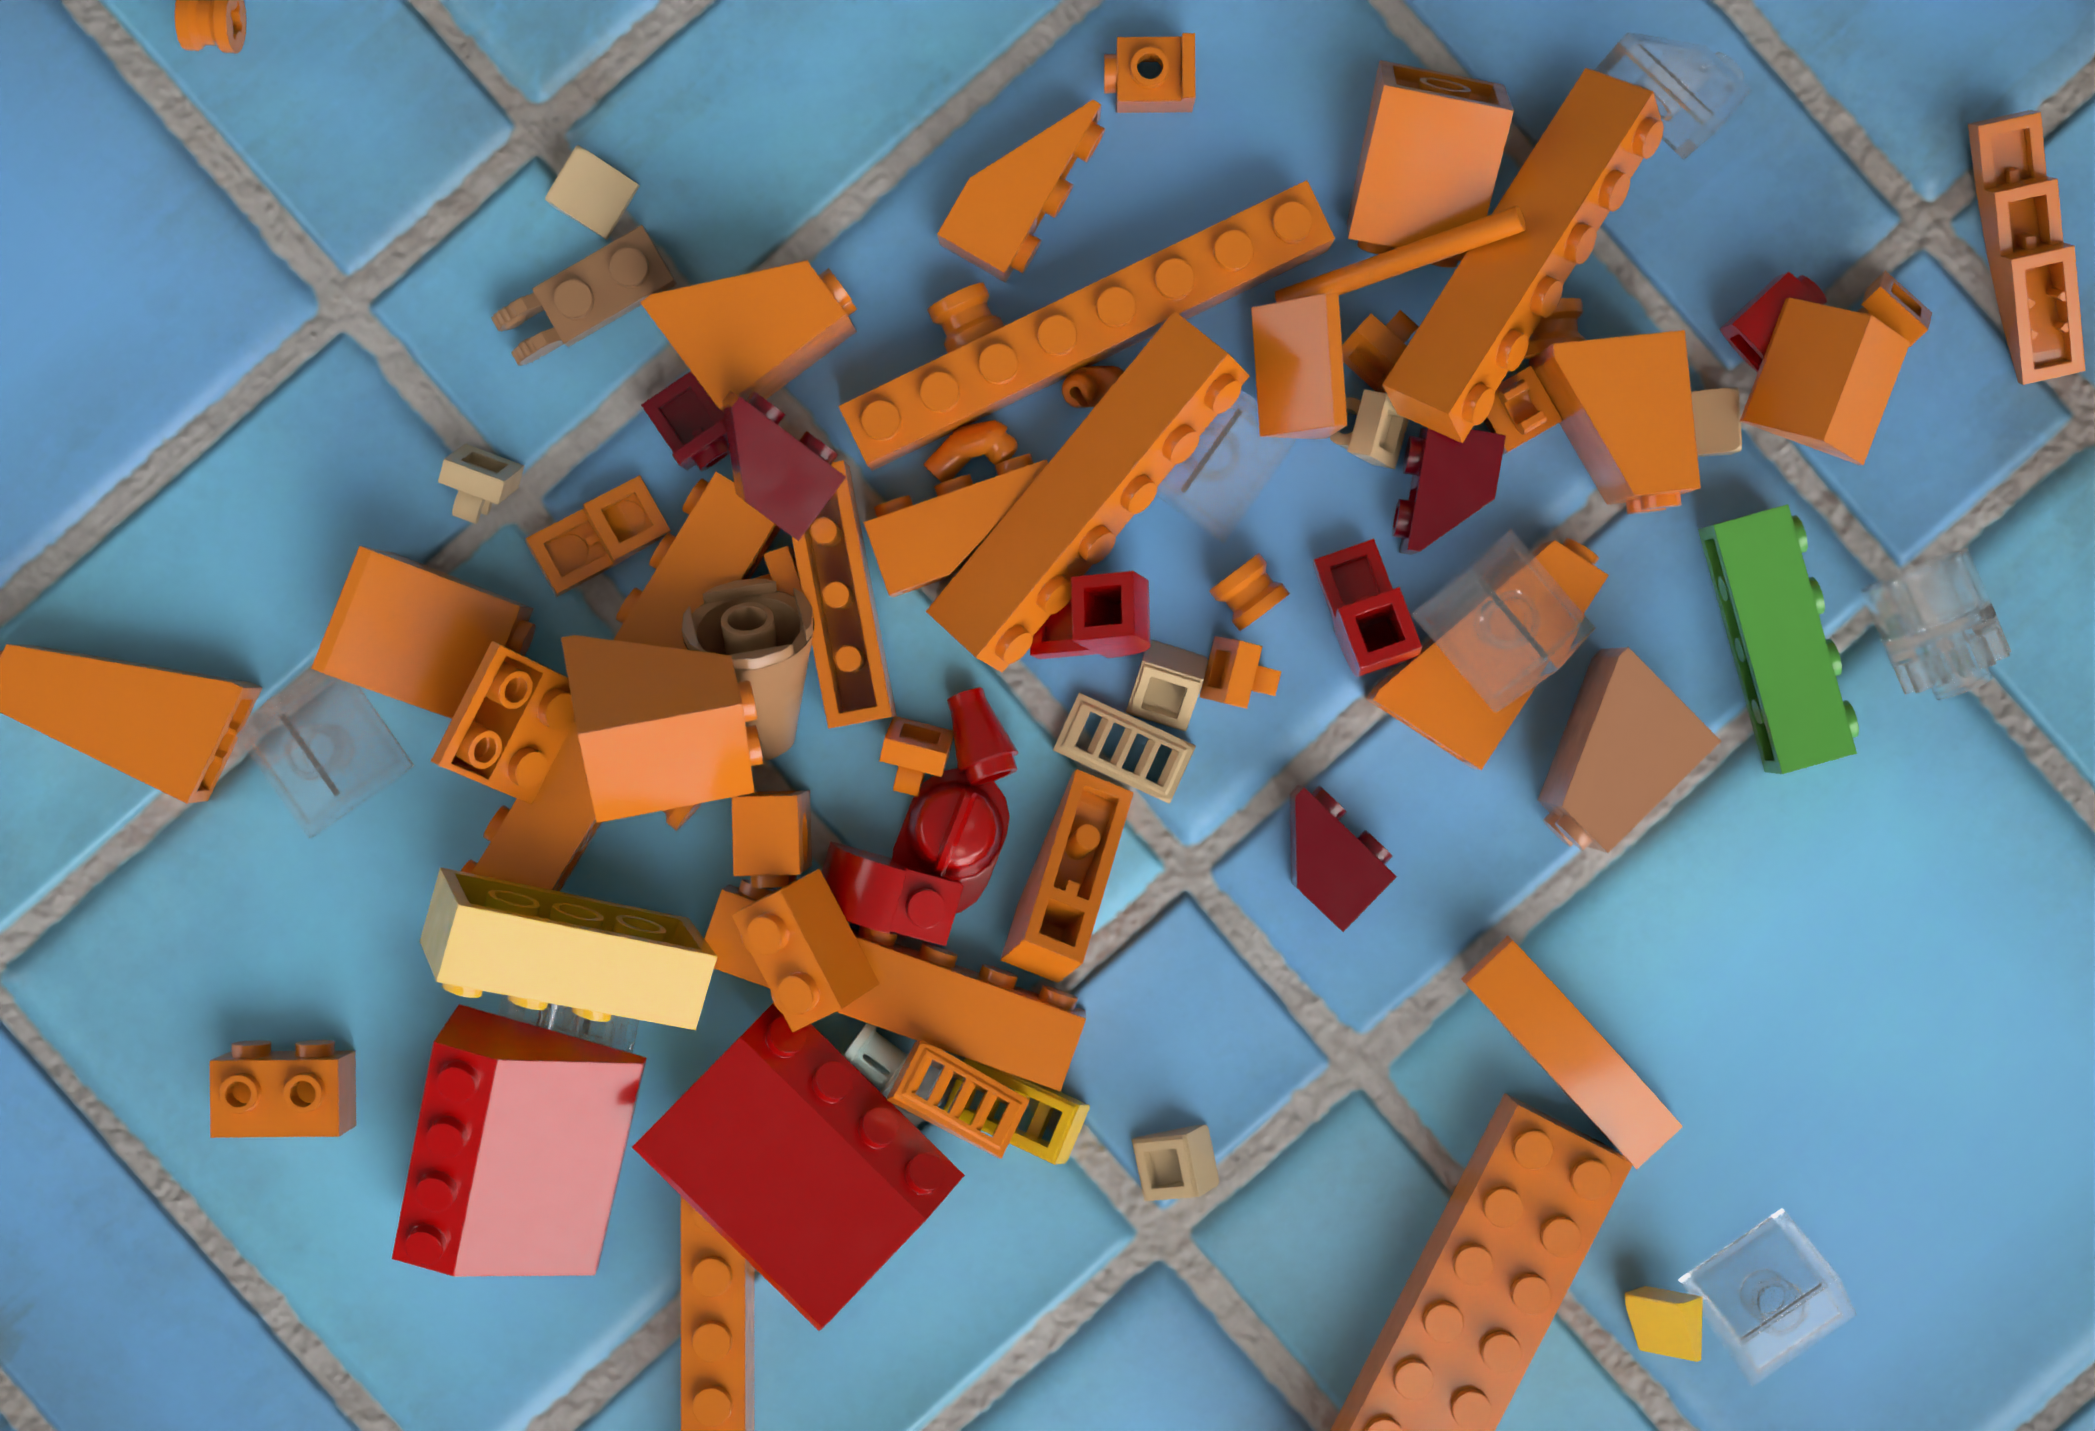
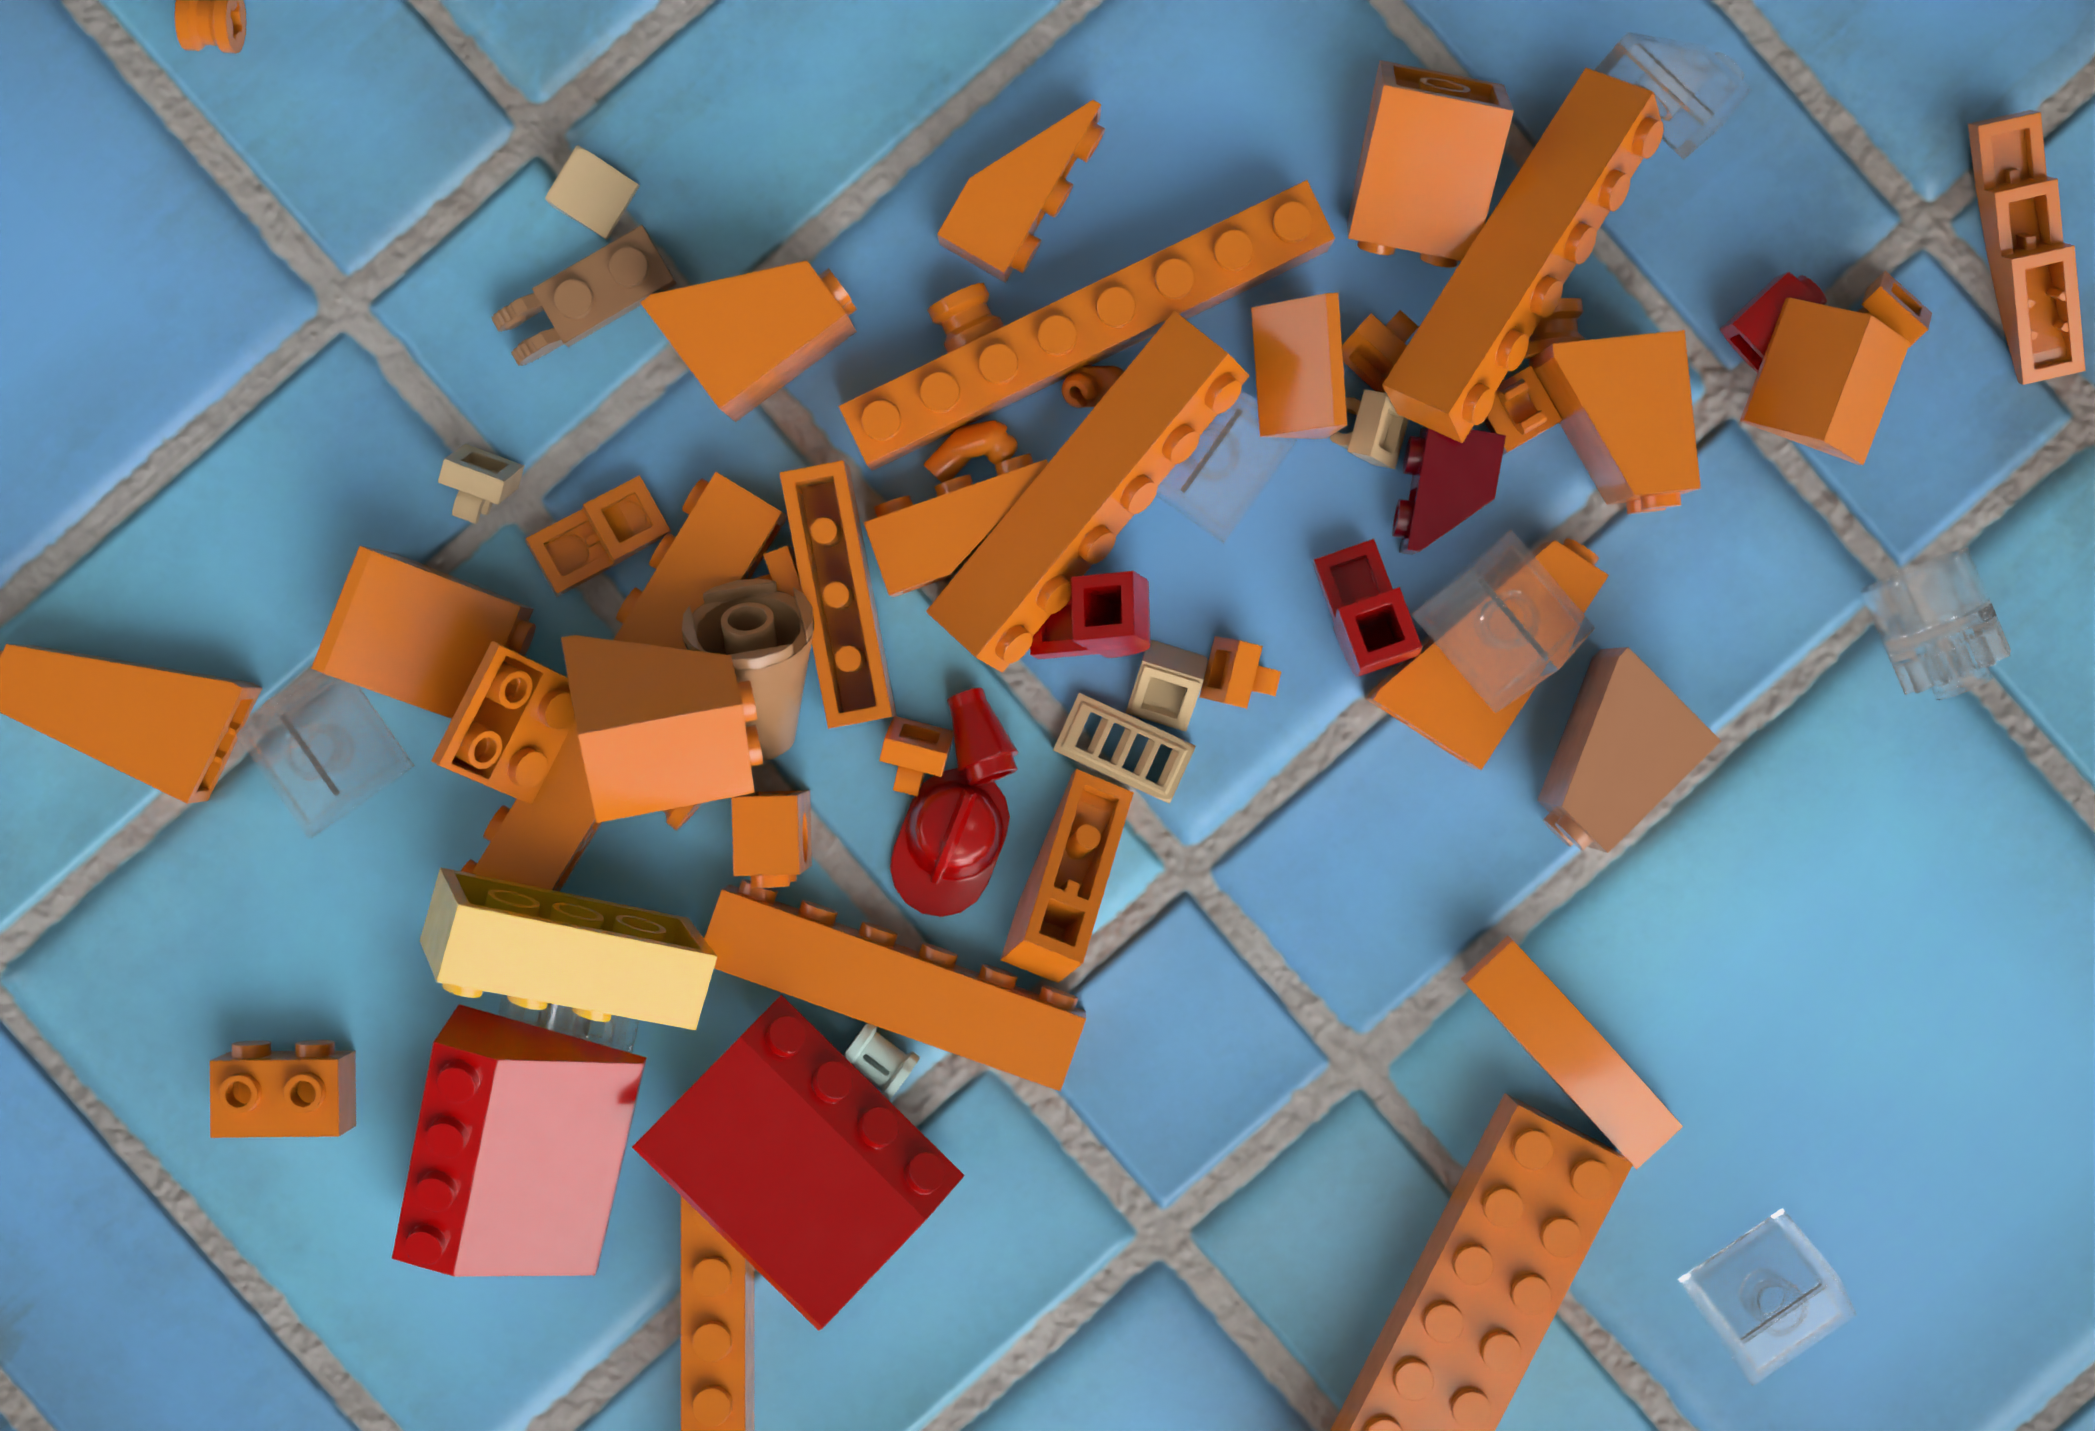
(689, 423): dark red bracket -> none
(775, 471): dark red slope -> none
(805, 950): orange brick -> none
(891, 896): red brick -> none
(911, 1075): orange slope -> none
(1066, 1131): yellow slope -> none
(1166, 93): orange brick -> none
(1176, 1163): tan slope -> none
(1249, 592): orange wheel -> none
(1329, 862): dark red slope -> none
(1410, 256): orange bar -> none
(1666, 1322): yellow slope -> none
(1717, 421): tan slope -> none
(1779, 640): bright green brick -> none

